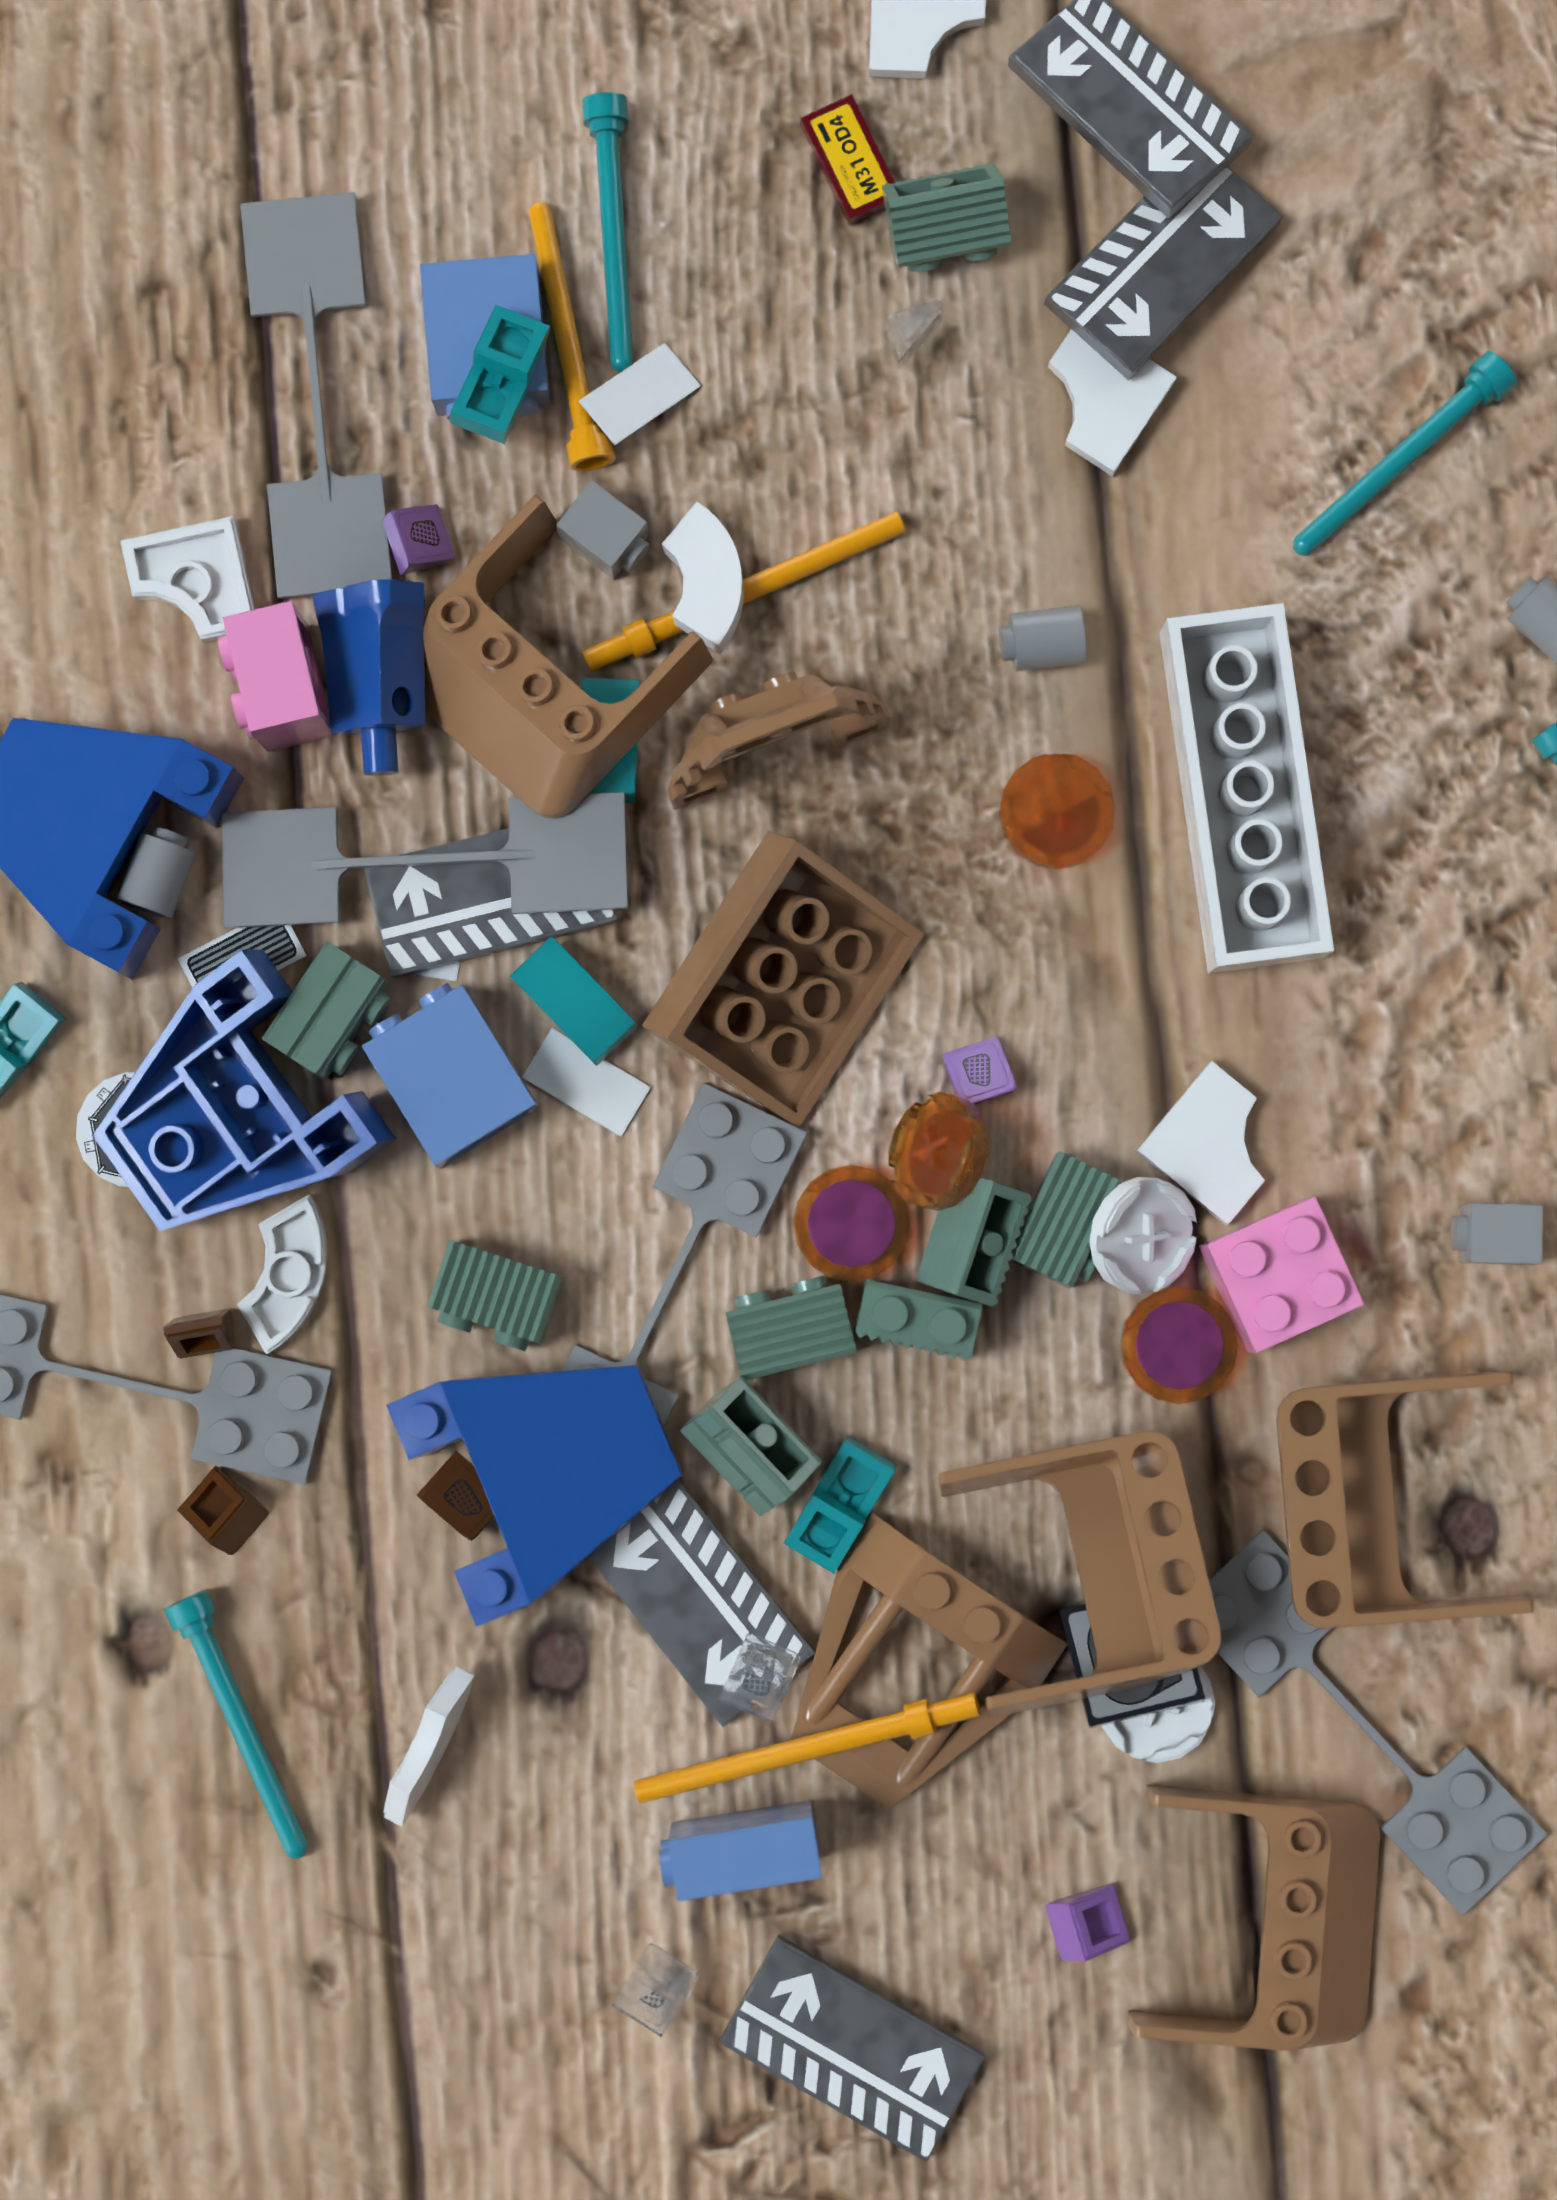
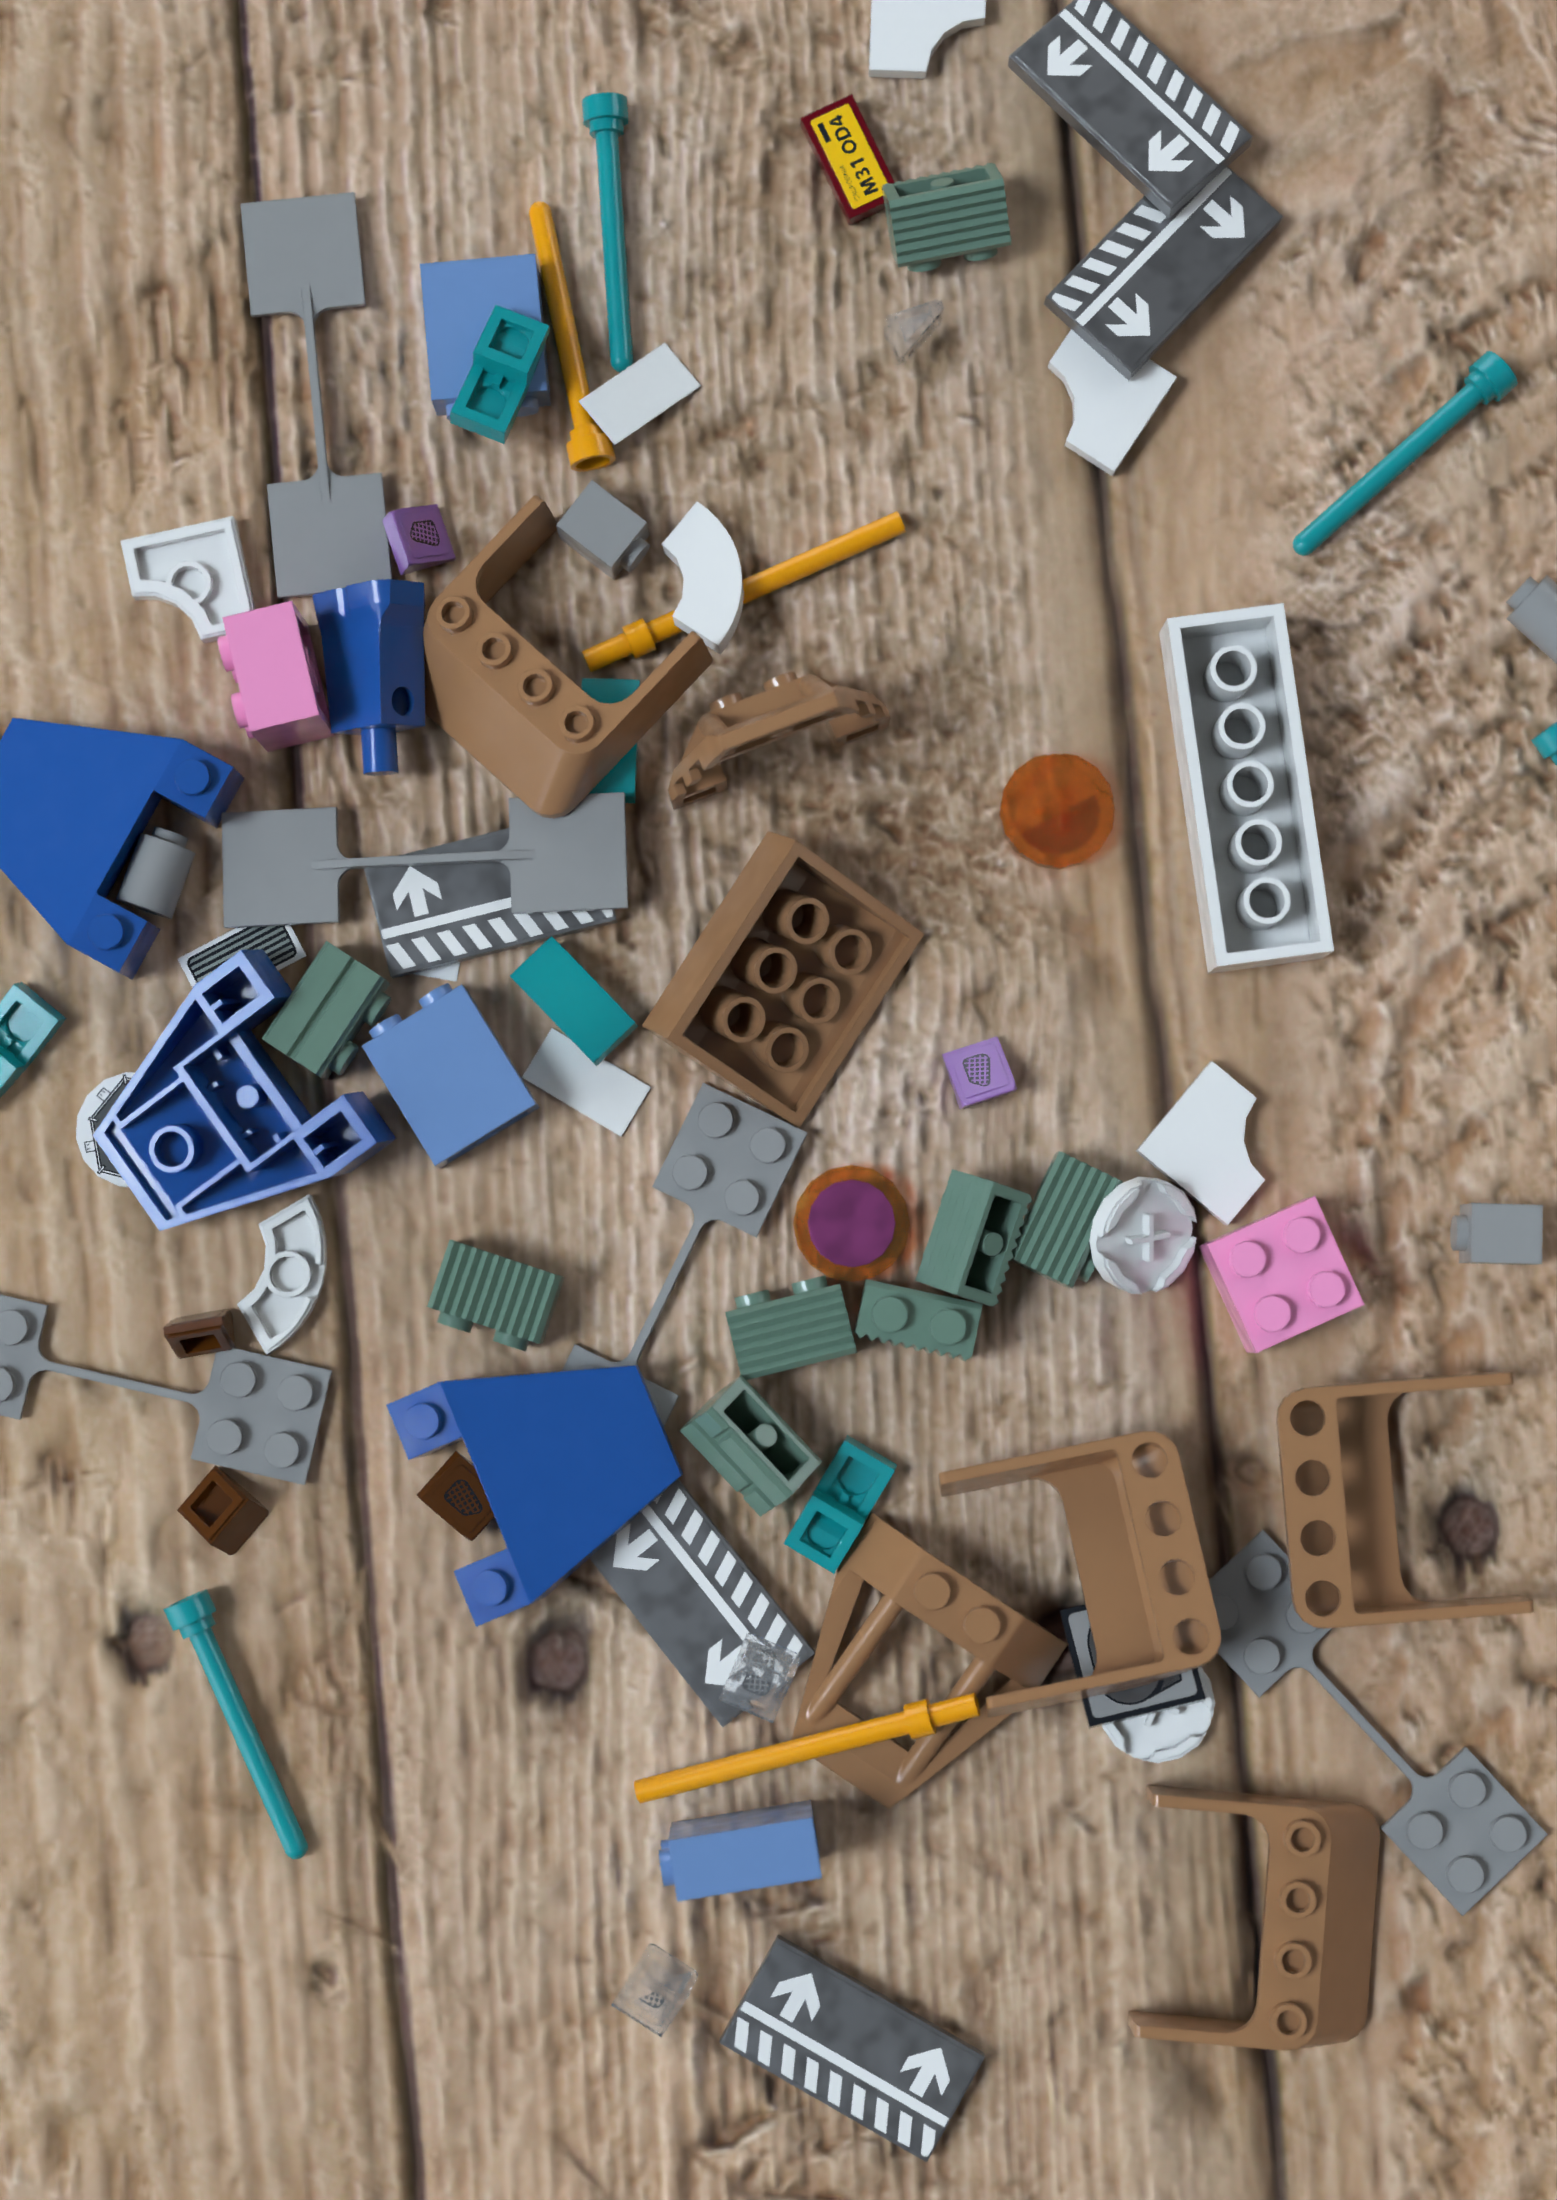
(428, 1745): white tile -> none
(939, 1151): clear orange tile -> none
(1044, 638): light grey brick -> none
(1088, 1923): medium lavender slope -> none
(1178, 1345): tile -> none

